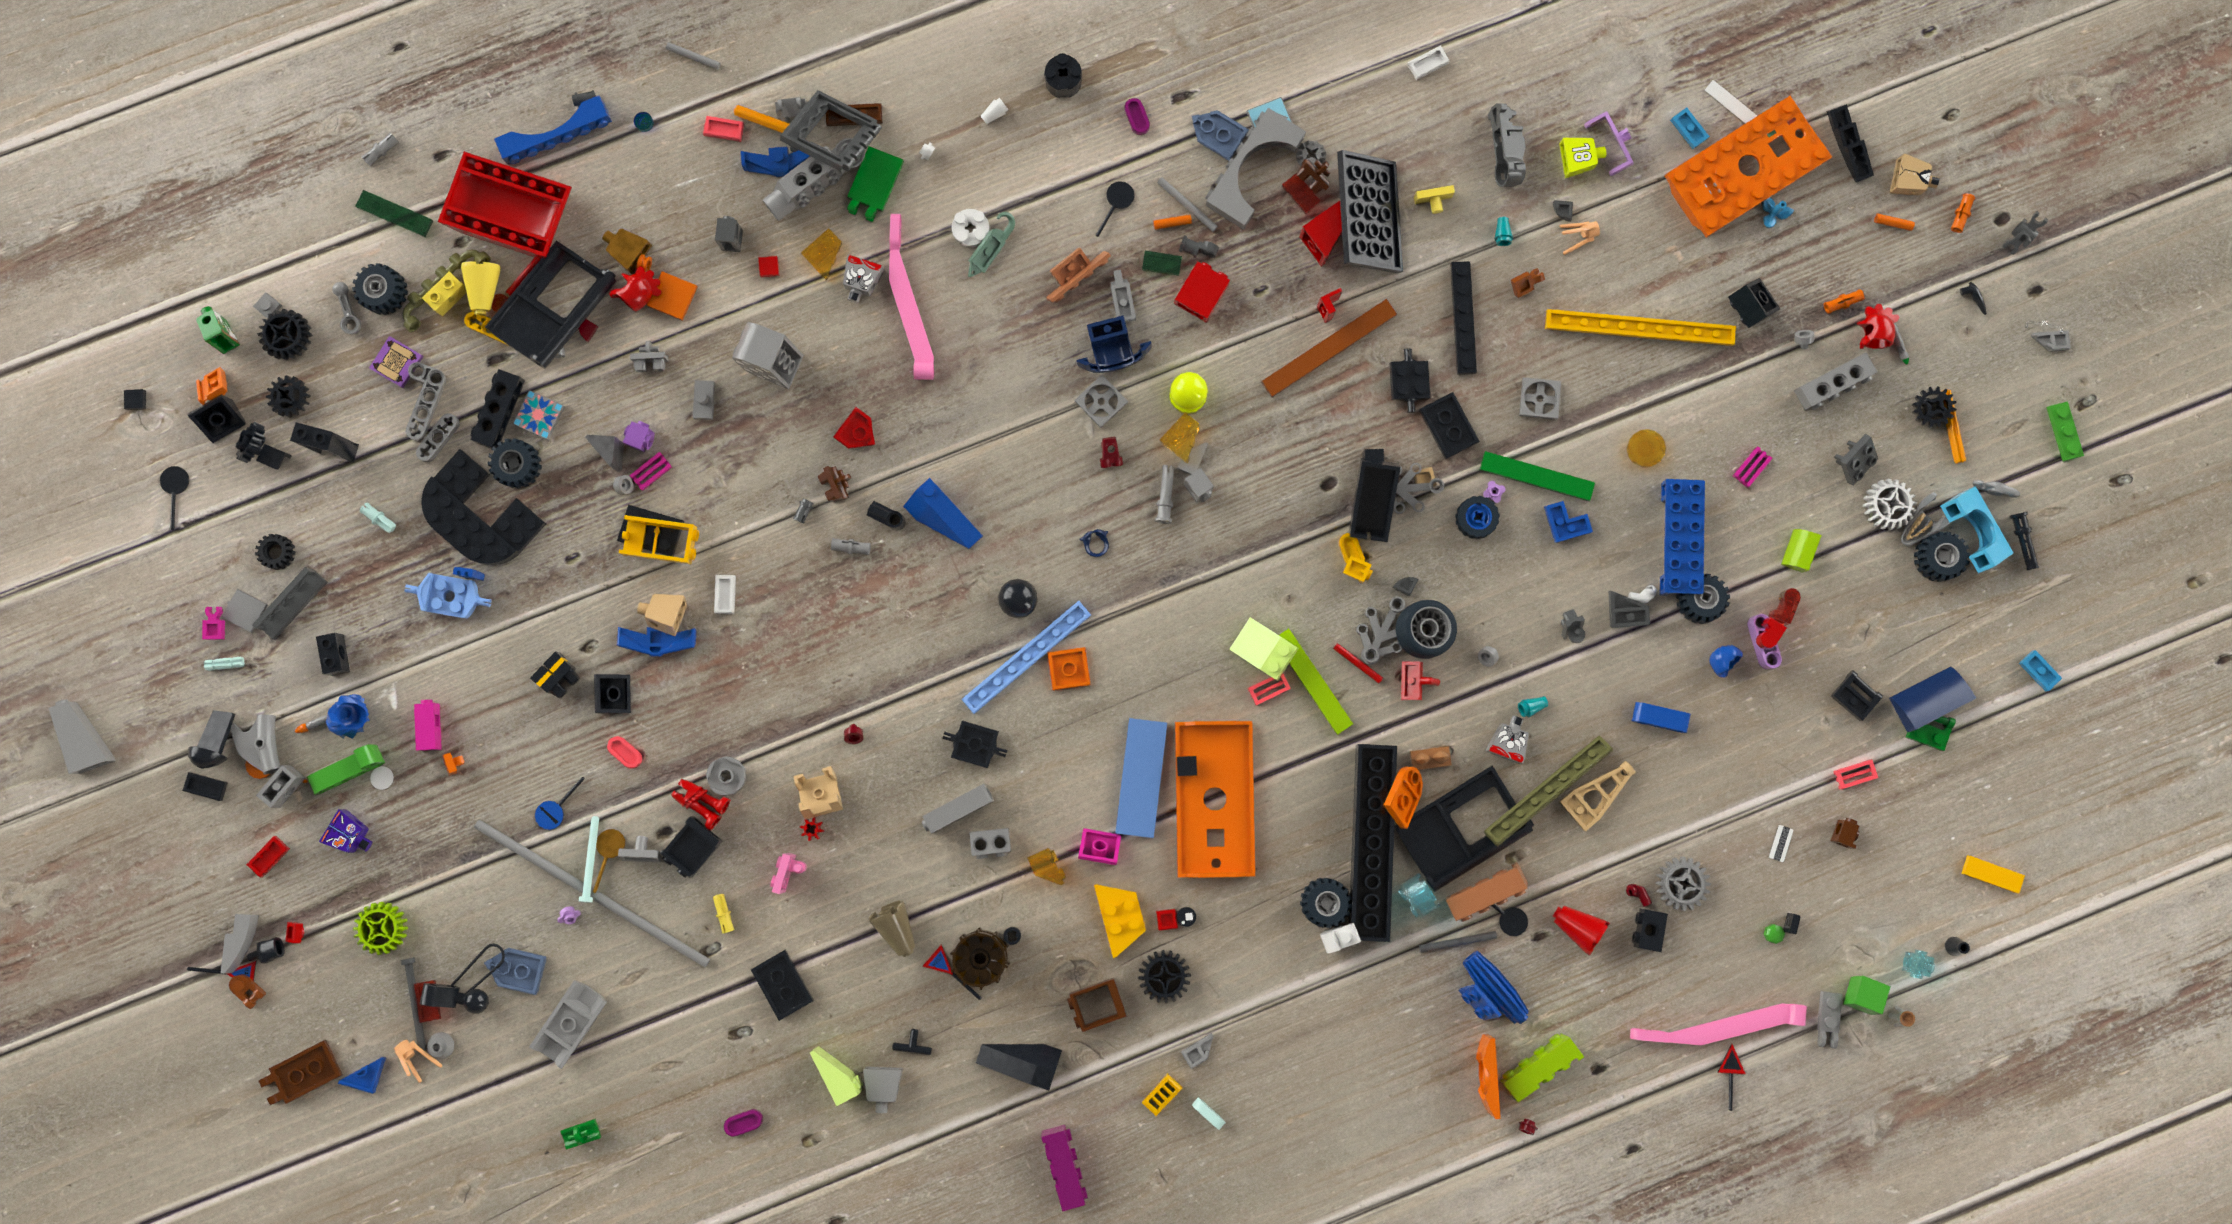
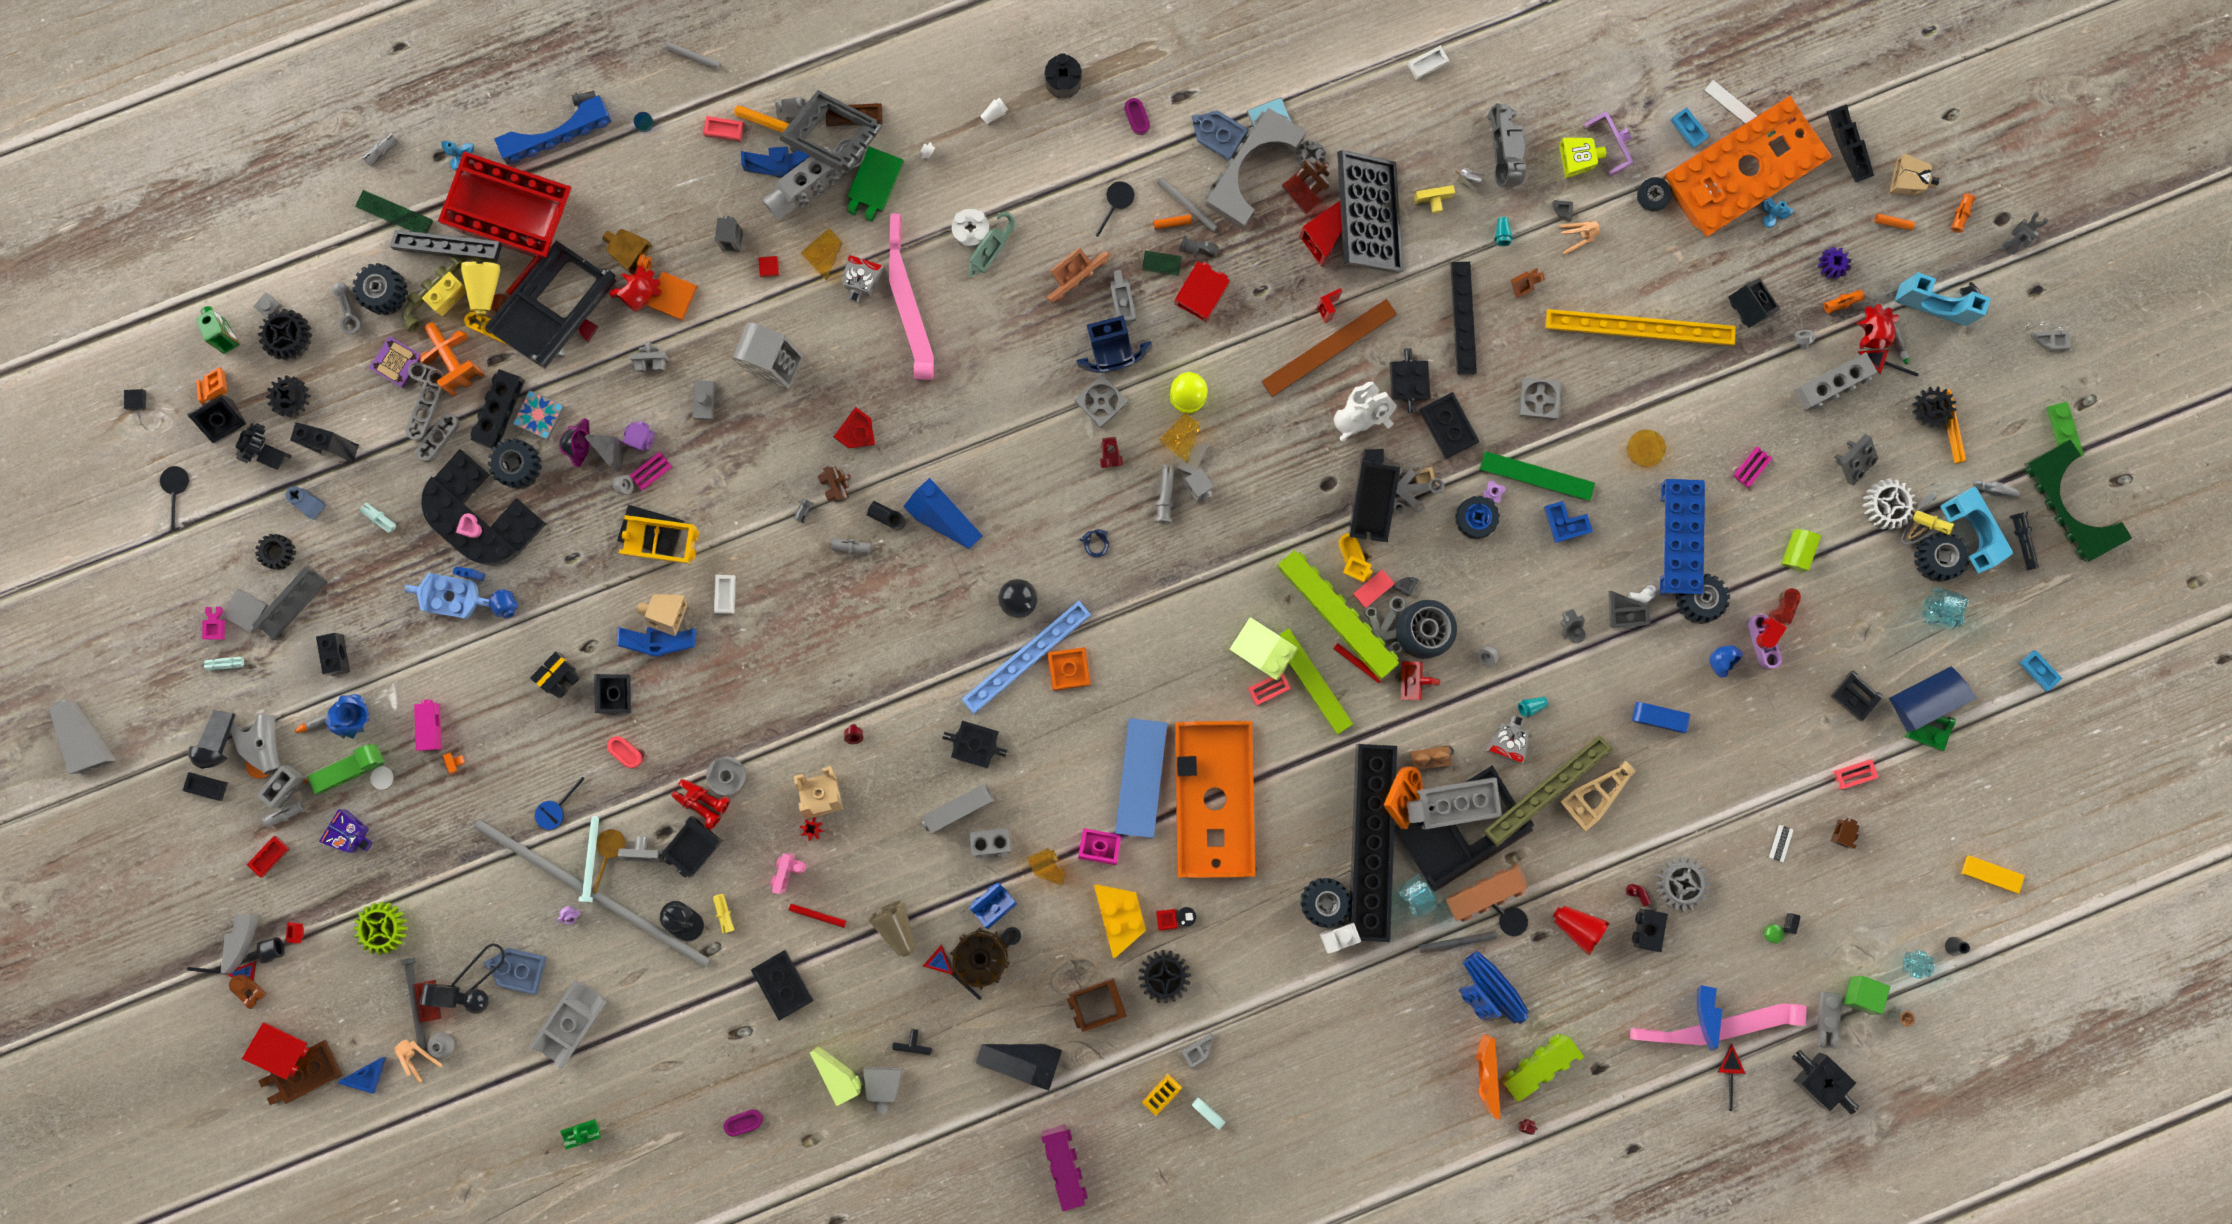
(275, 1051): none -> red slope
(283, 814): none -> light grey pin
(307, 503): none -> sand blue piece
(446, 245): none -> plate
(451, 149): none -> dark azure plant
(459, 373): none -> orange piece
(468, 526): none -> bright pink tile
(503, 603): none -> blue head
(574, 442): none -> magenta hat
(681, 921): none -> black piece
(817, 915): none -> red bar
(992, 905): none -> blue bracket
(1338, 615): none -> lime brick
(1363, 410): none -> white helmet
(1373, 588): none -> coral tile
(1456, 803): none -> light grey hinge
(1468, 174): none -> flat silver piece
(1662, 189): none -> black bush
(1709, 1016): none -> blue slope
(1837, 1082): none -> black brick
(1842, 263): none -> dark purple gear
(1878, 359): none -> piece
(1918, 294): none -> medium azure arch
(1933, 522): none -> light yellow axle
(1945, 609): none -> clear light blue brick
(2047, 473): none -> dark green arch

